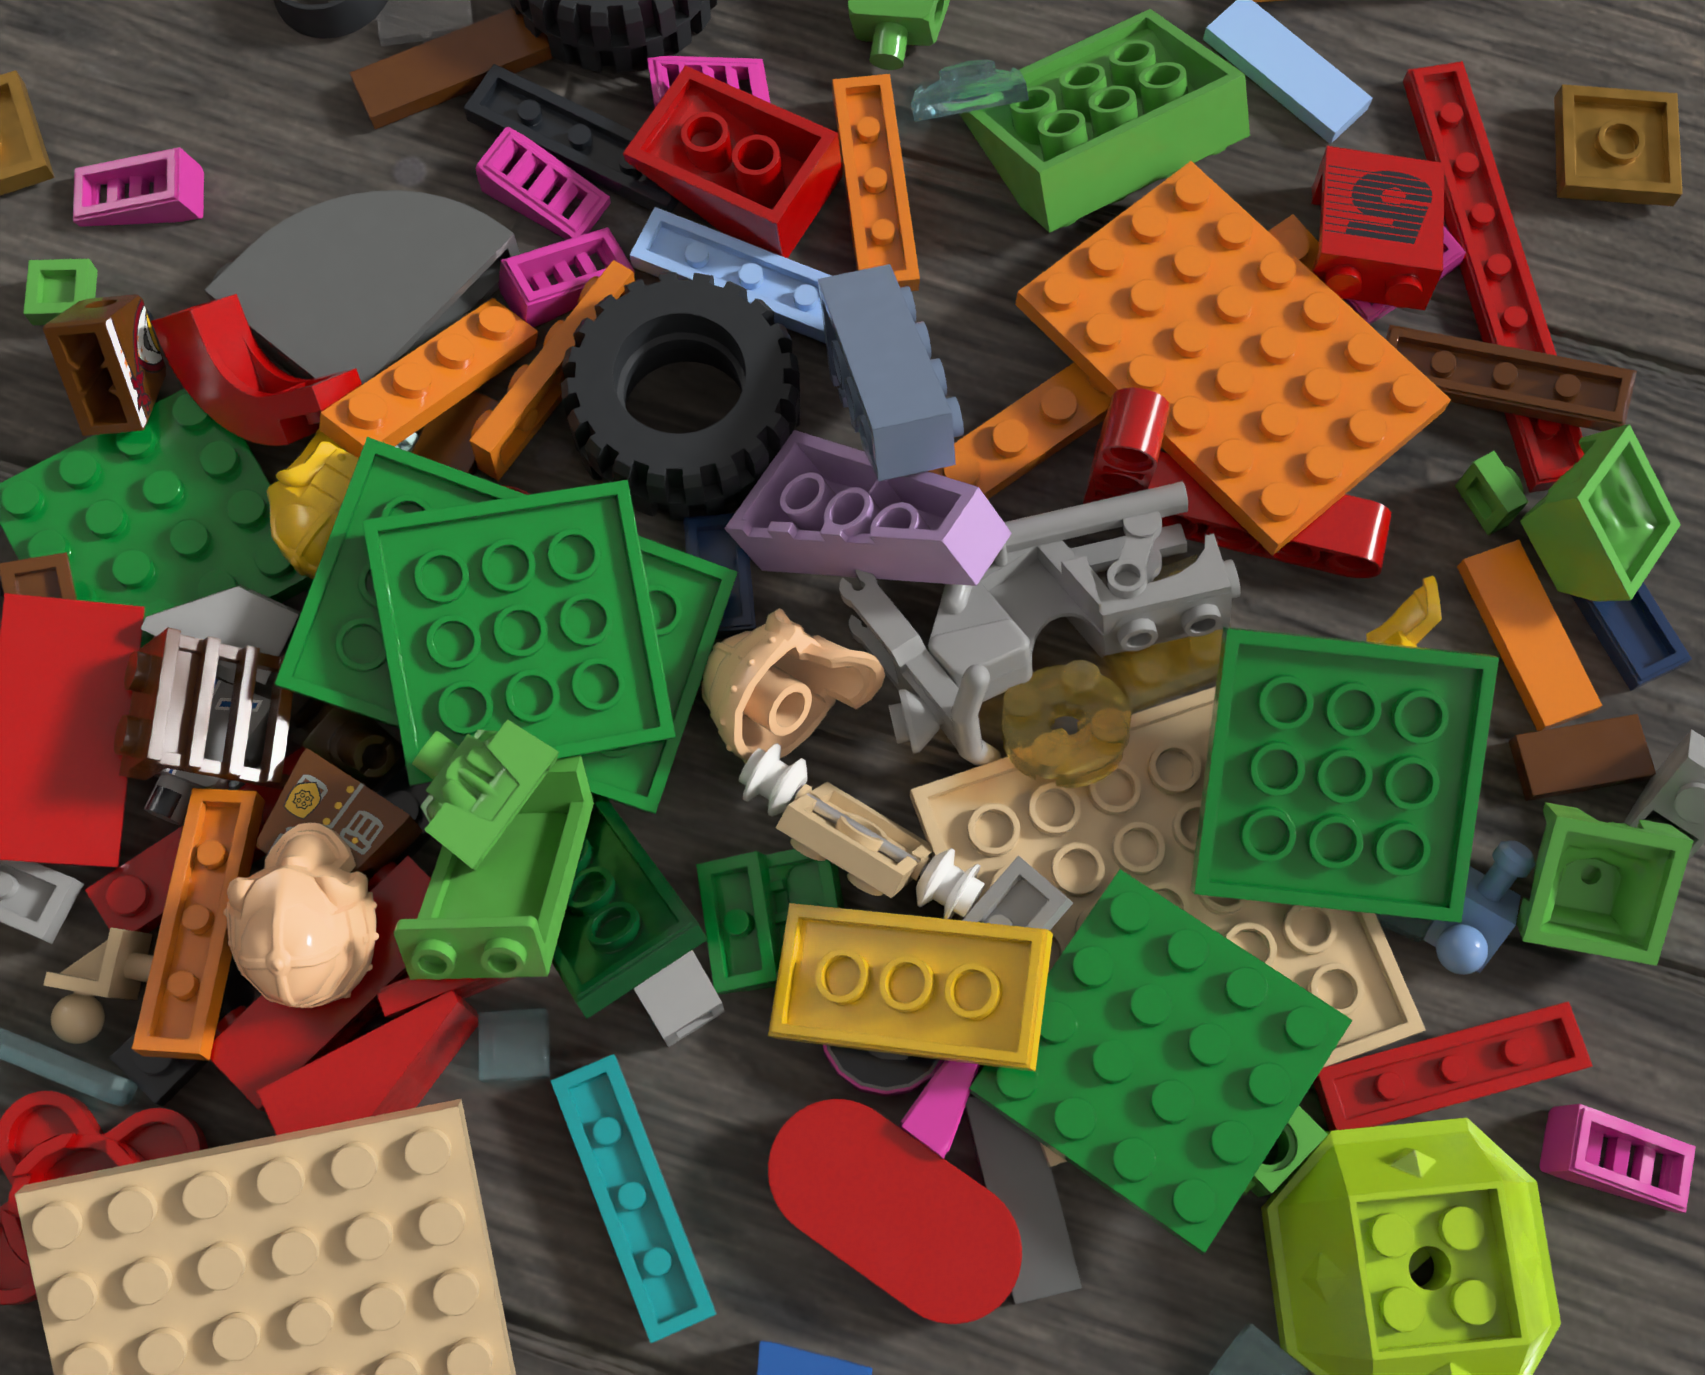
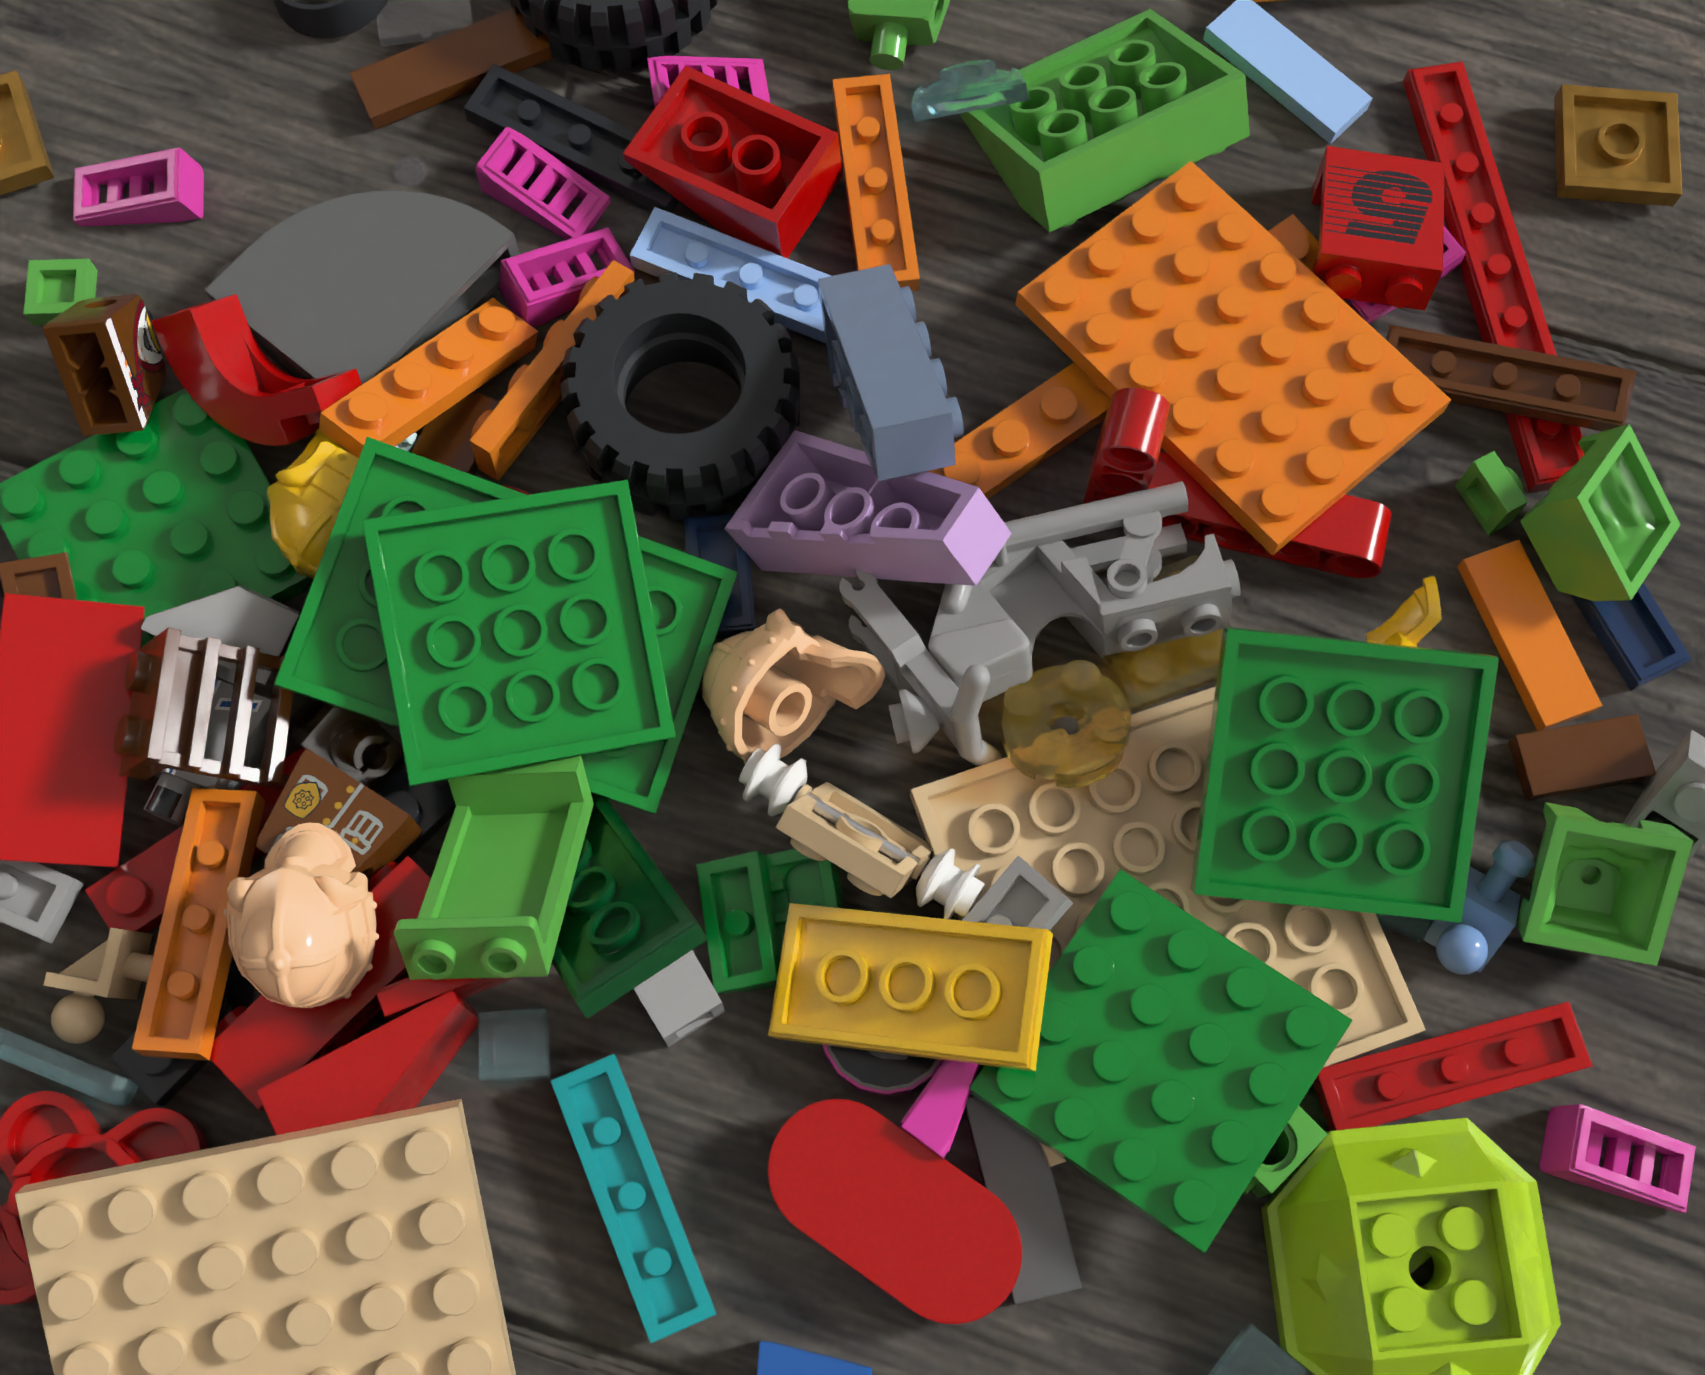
(480, 786): bright green brick -> none

